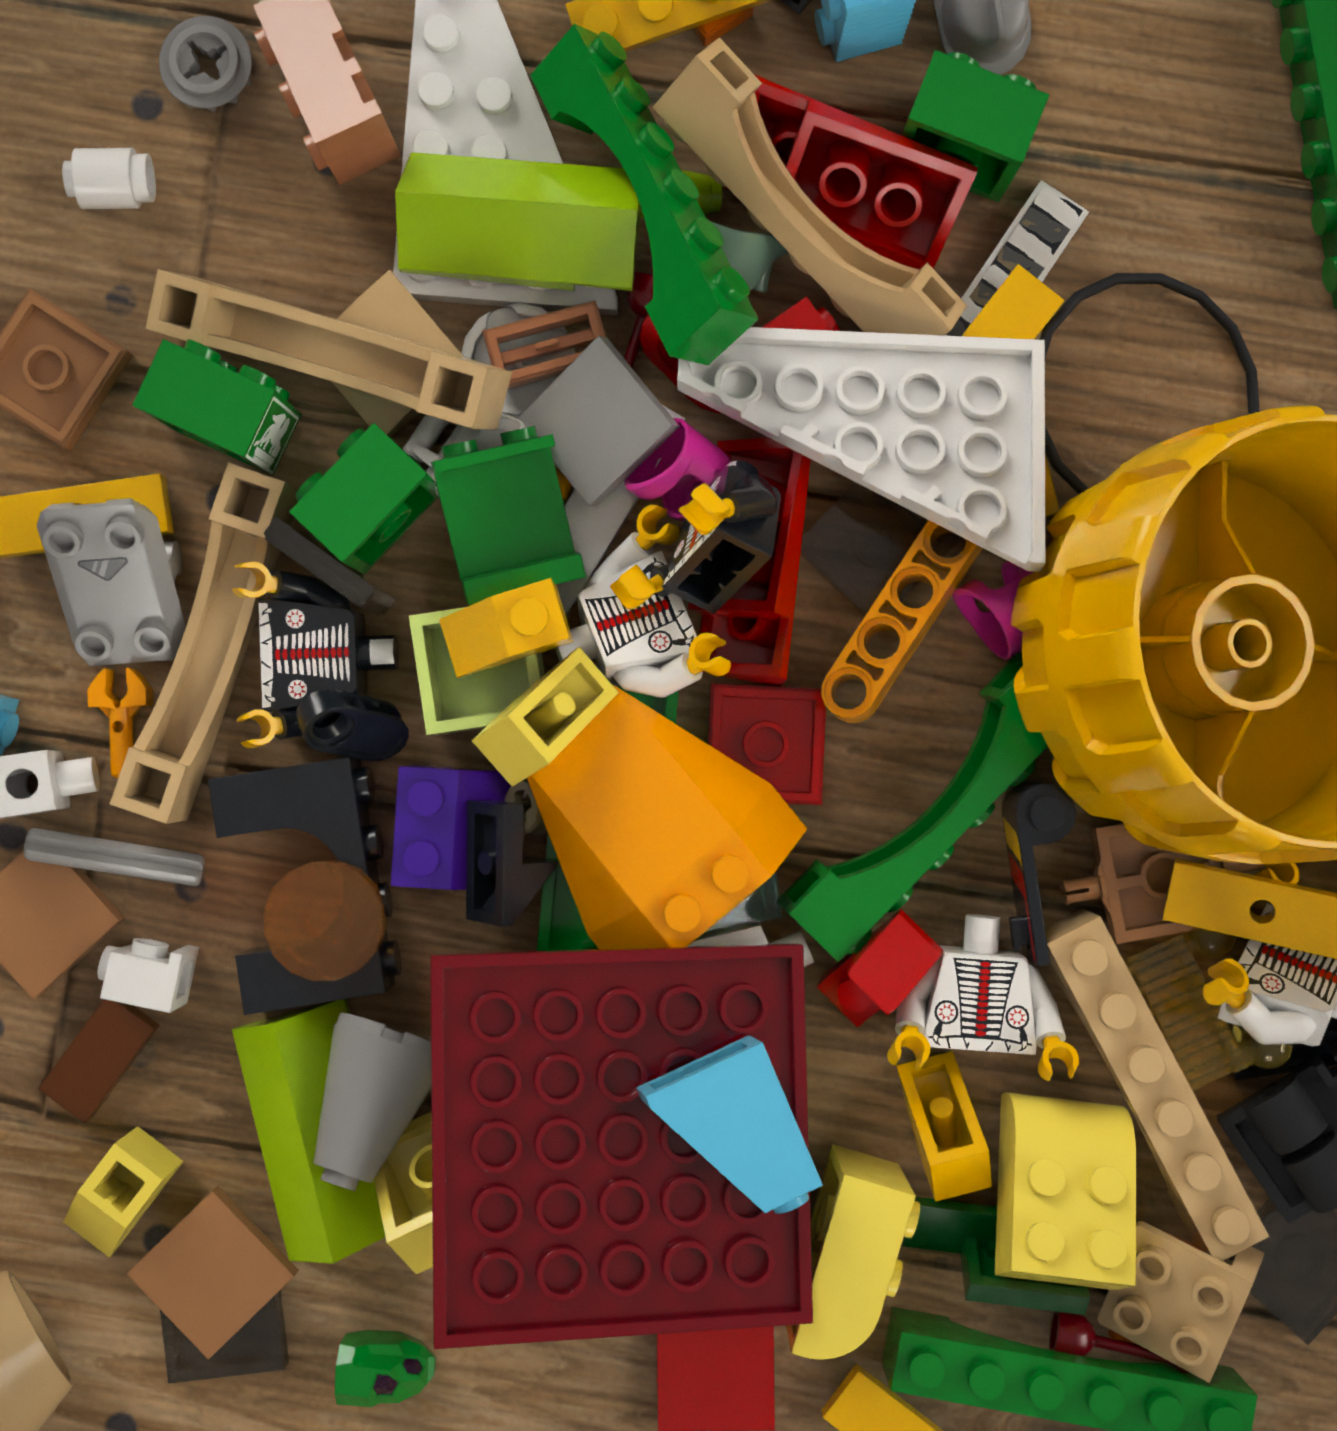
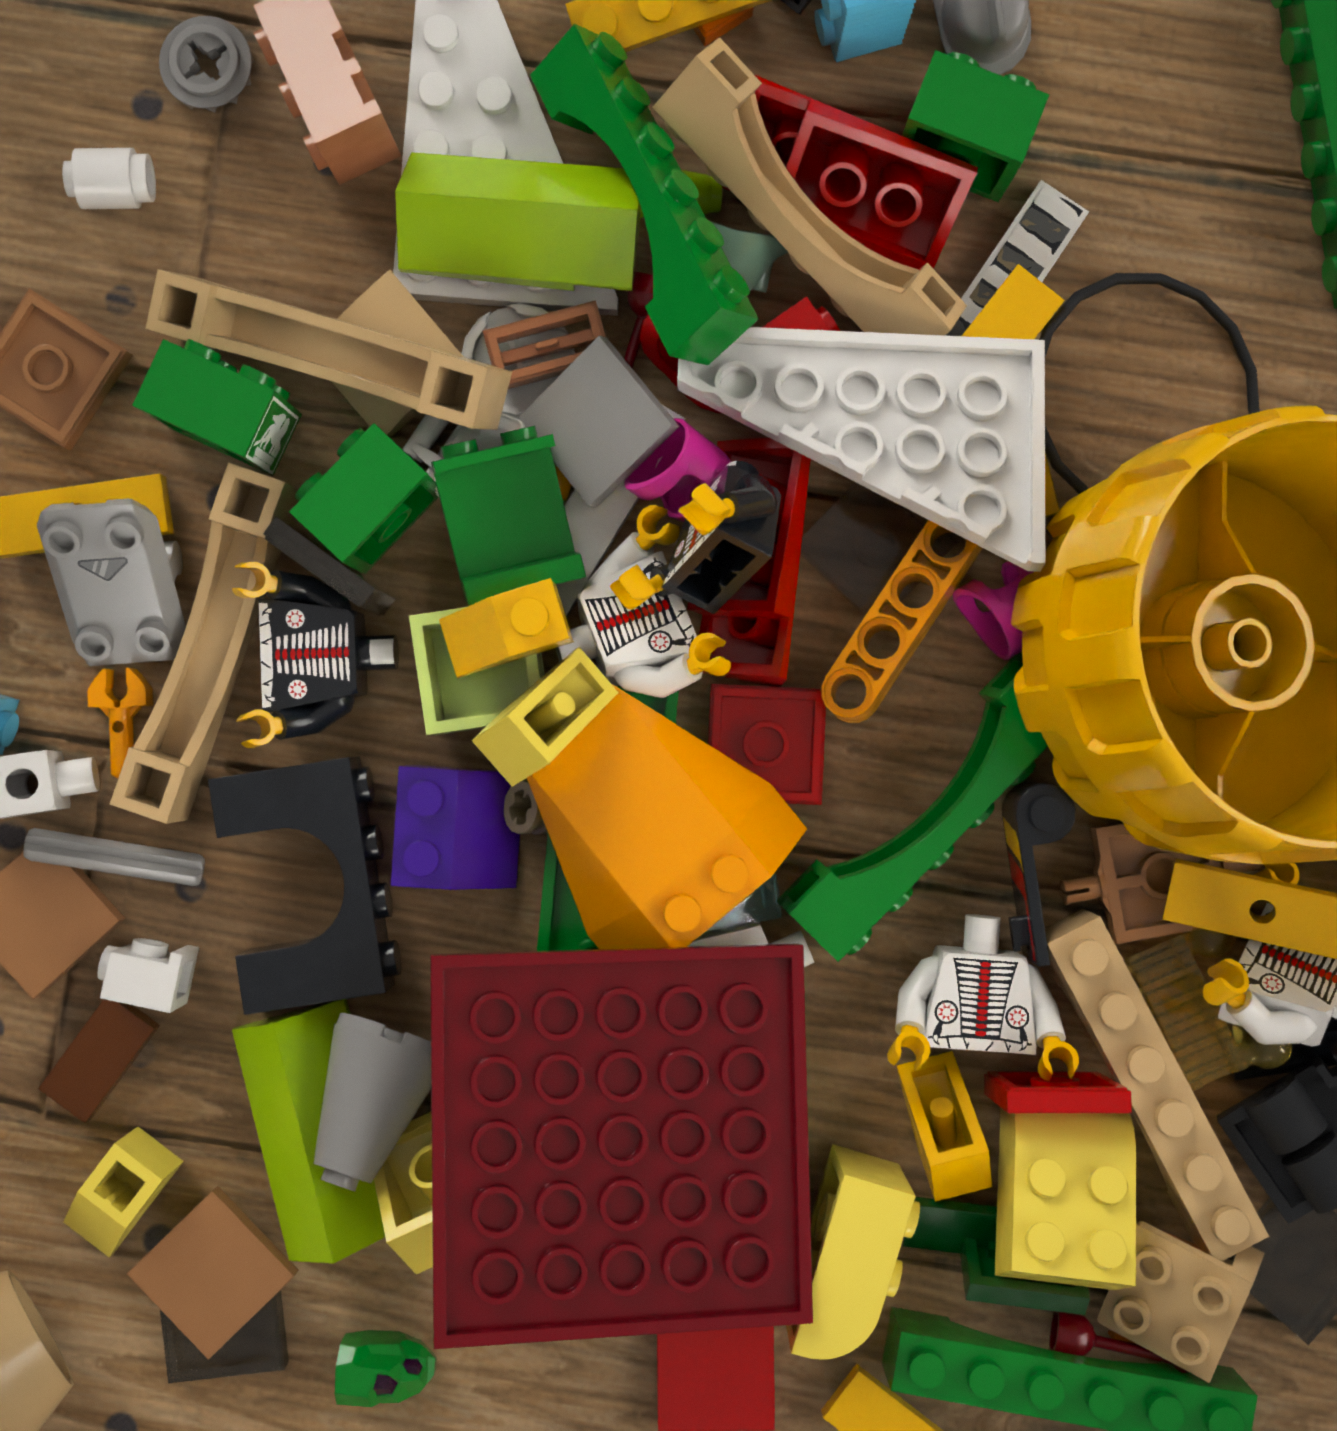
(324, 920): clear orange tile -> none
(365, 730): black piece -> none
(498, 874): black slope -> none
(739, 1122): medium azure slope -> none
(881, 970): red slope -> none
(1032, 1094): none -> red tile

